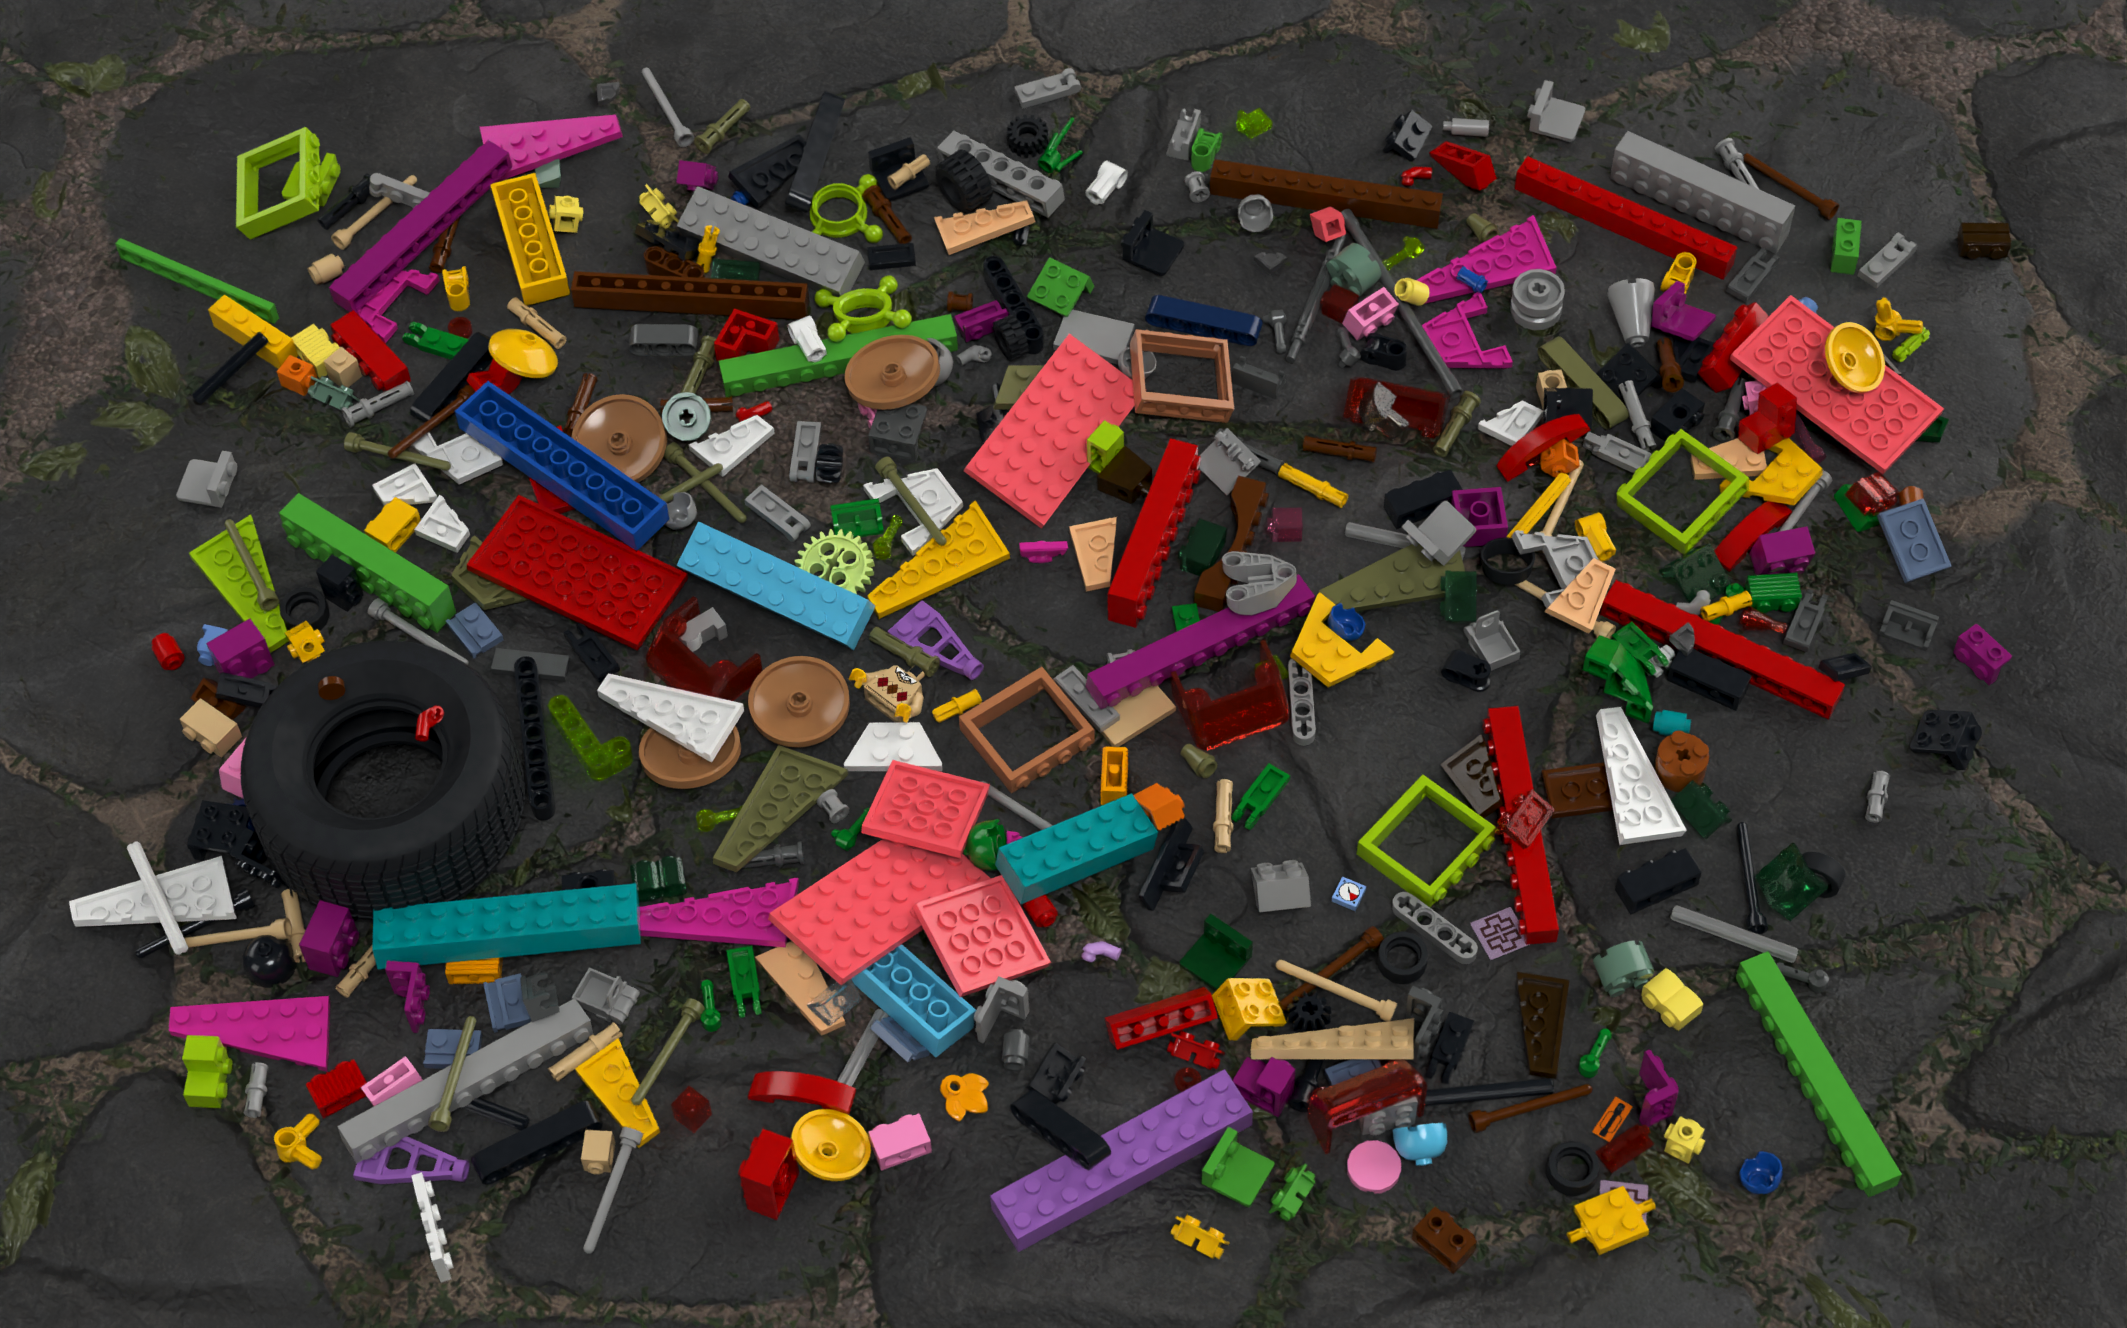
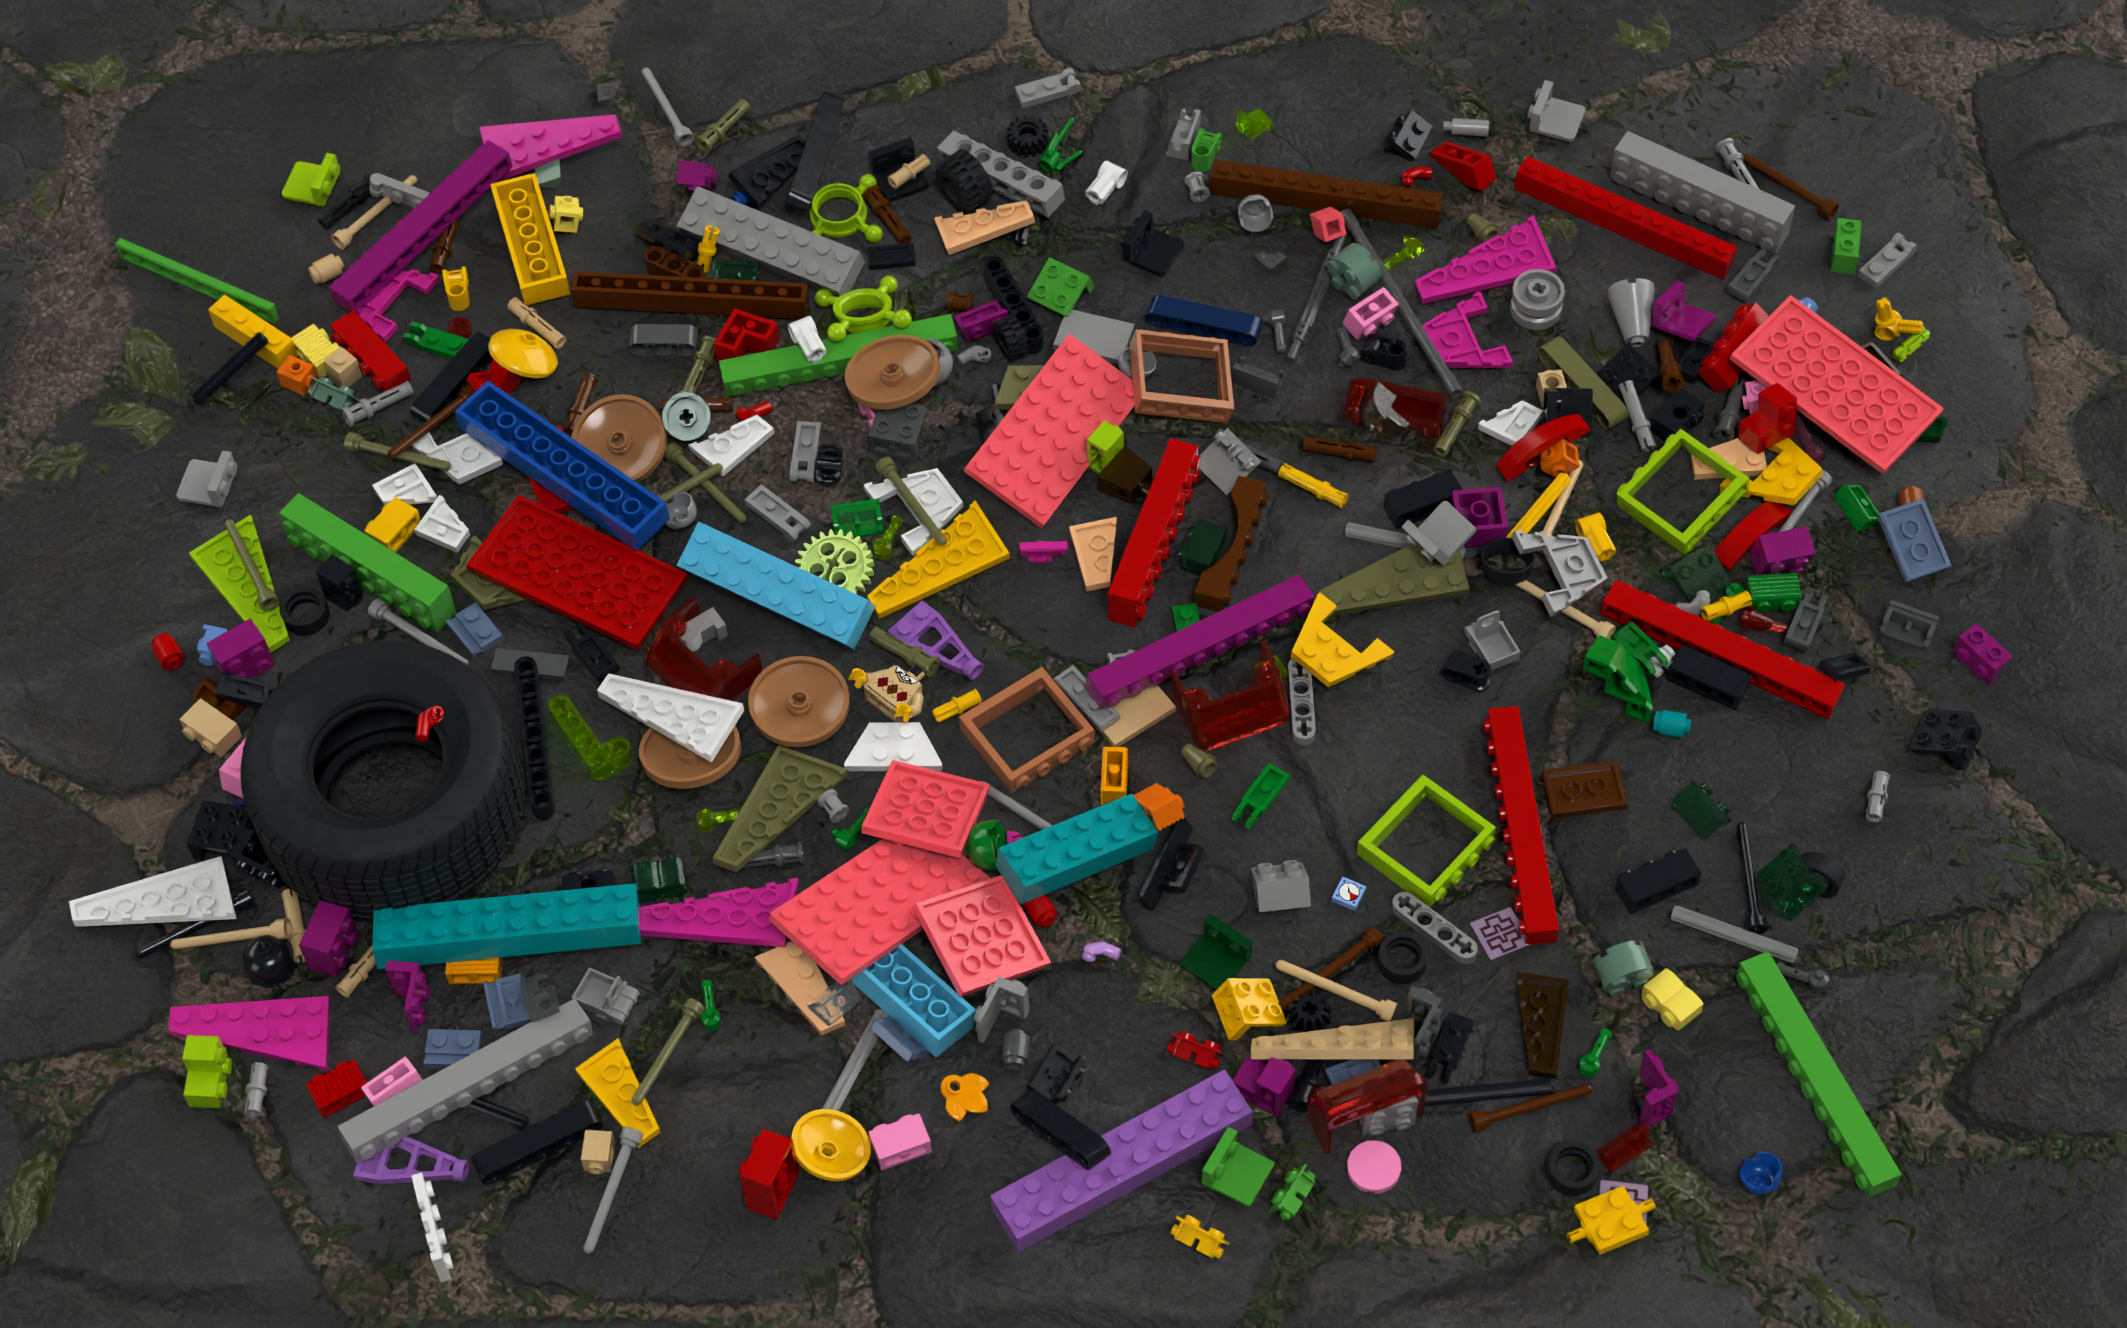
(157, 898): white axle -> none
(256, 223): lime window -> none
(297, 1139): yellow axle -> none
(304, 642): yellow brick -> none
(331, 688): reddish brown tile -> none
(440, 1118): olive piece -> none
(585, 1051): tan pin -> none
(654, 200): light yellow hinge -> none
(691, 1109): clear red brick -> none
(744, 978): green hinge -> none
(802, 1088): red slope -> none
(1160, 1018): red brick -> none
(1180, 1084): clear red plate -> none
(1223, 824): tan pin -> none
(1264, 578): light grey connector -> none
(1286, 524): clear pink brick -> none
(1338, 302): clear red brick -> none
(1346, 623): blue hair -> none
(1412, 291): light yellow brick -> none
(1421, 1142): medium azure cylinder -> none
(1444, 1239): reddish brown brick -> none
(1460, 596): clear green bracket -> none
(1471, 279): blue pin -> none
(1475, 776): dark brown wing -> none
(1525, 818): clear red bracket -> none
(1583, 596): light nougat wing -> none
(1612, 1119): orange sticker -> none
(1616, 451): light grey hinge -> none
(1637, 795): white wing -> none
(1681, 270): yellow piece -> none
(1681, 760): dark orange brick -> none
(1683, 639): flat silver tile -> none
(1684, 1139): light yellow brick -> none
(1854, 357): yellow dish -> none
(1873, 494): clear red brick -> none
(1984, 240): dark brown brick -> none

